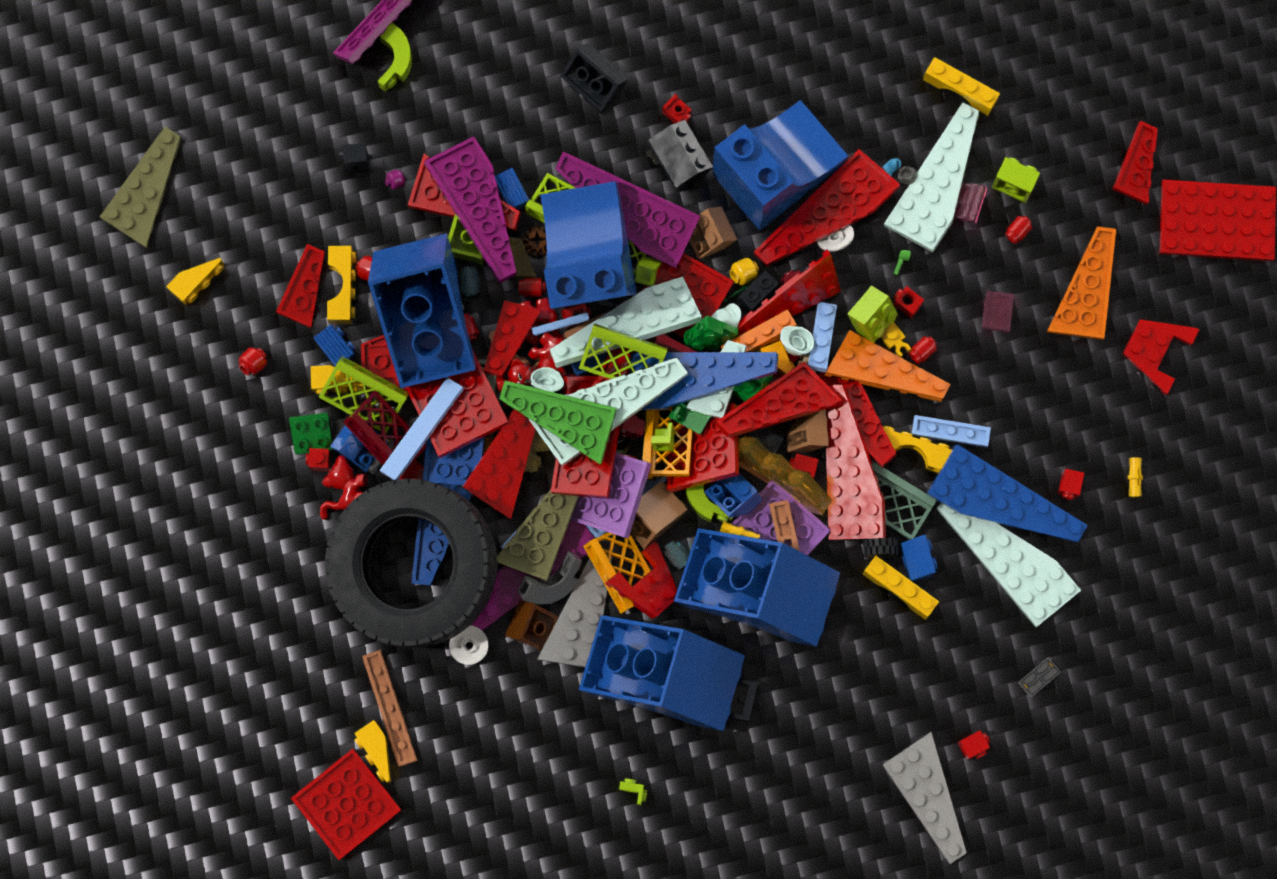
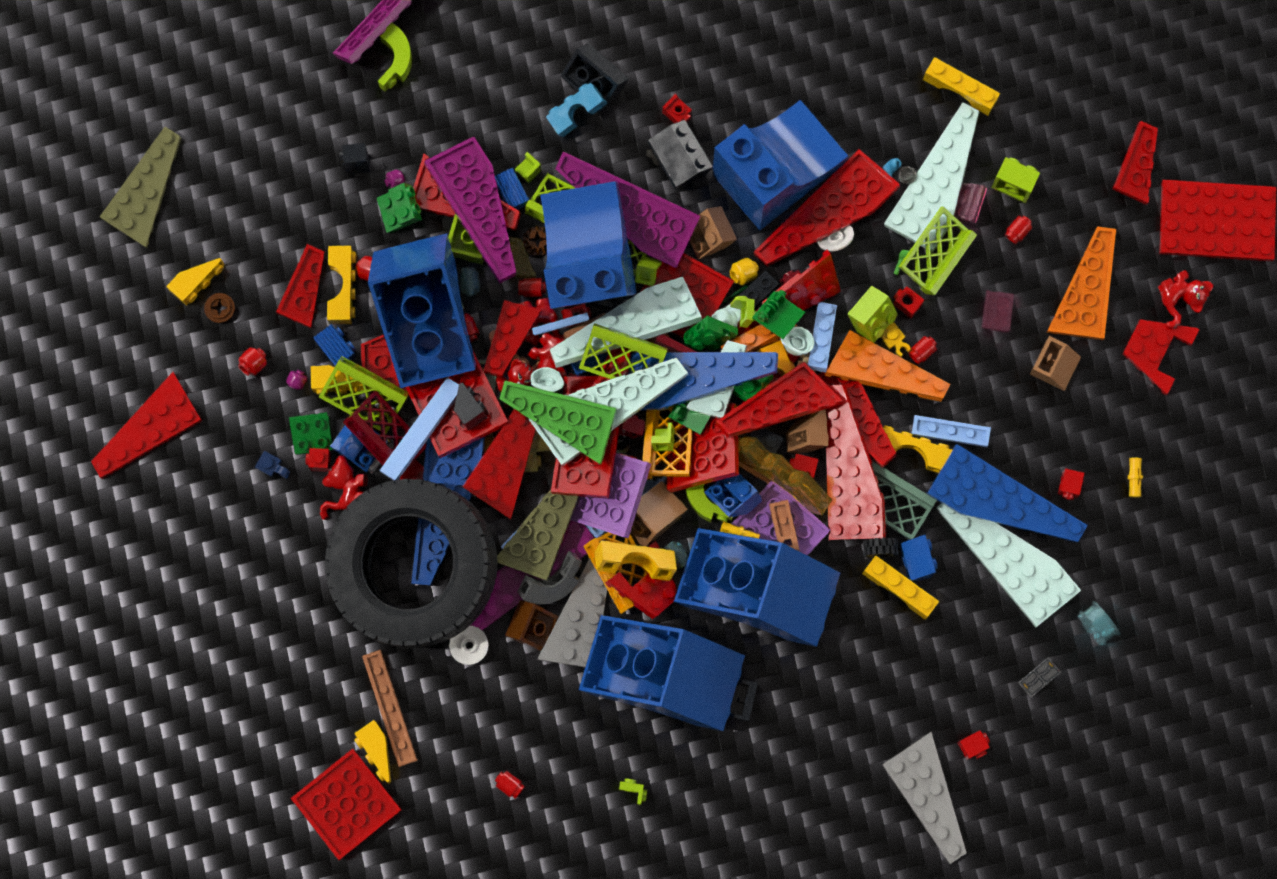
(156, 422): none -> red wing
(214, 301): none -> reddish brown gear
(270, 465): none -> dark blue plate
(296, 379): none -> magenta piece
(399, 207): none -> green plate
(467, 408): none -> black slope
(509, 784): none -> red brick
(528, 168): none -> lime panel
(562, 117): none -> dark azure arch
(657, 562): none -> yellow arch
(746, 309): none -> lime bracket
(778, 314): none -> green hinge
(945, 263): none -> lime fence
(1055, 363): none -> medium nougat slope
(1098, 623): none -> clear light blue wheel
(1193, 294): none -> red animal

